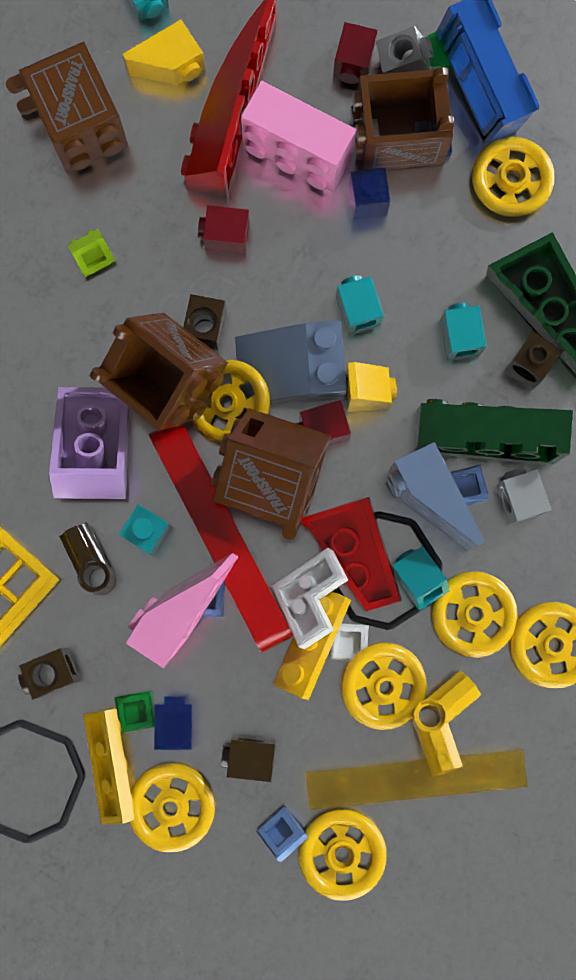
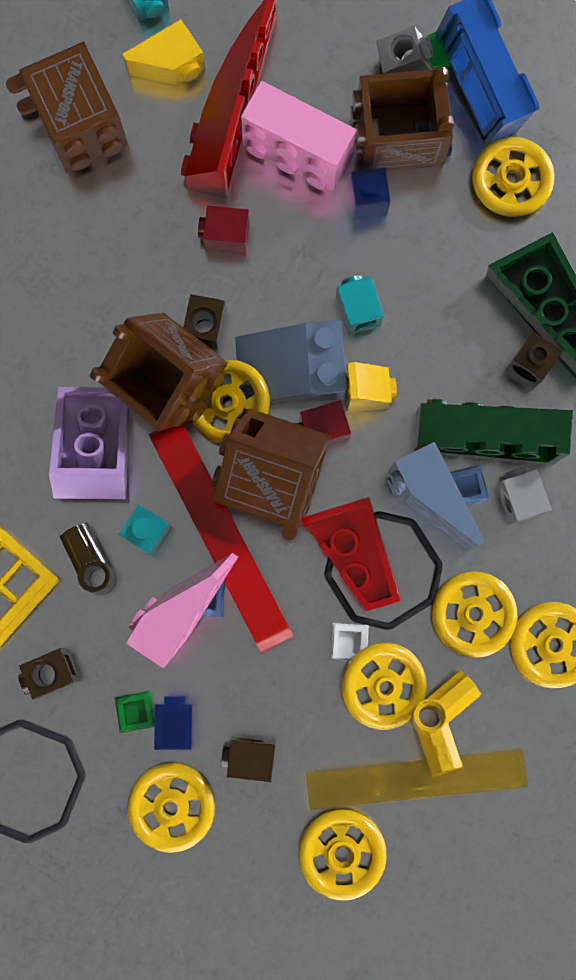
(91, 252): lime tile -> none
(109, 767): yellow plate -> none
(282, 834): medium blue tile -> none
(300, 595): white tile -> none
(303, 666): yellow plate -> none
(354, 52): dark red brick -> none
(420, 577): teal brick -> none
(463, 331): teal brick -> none

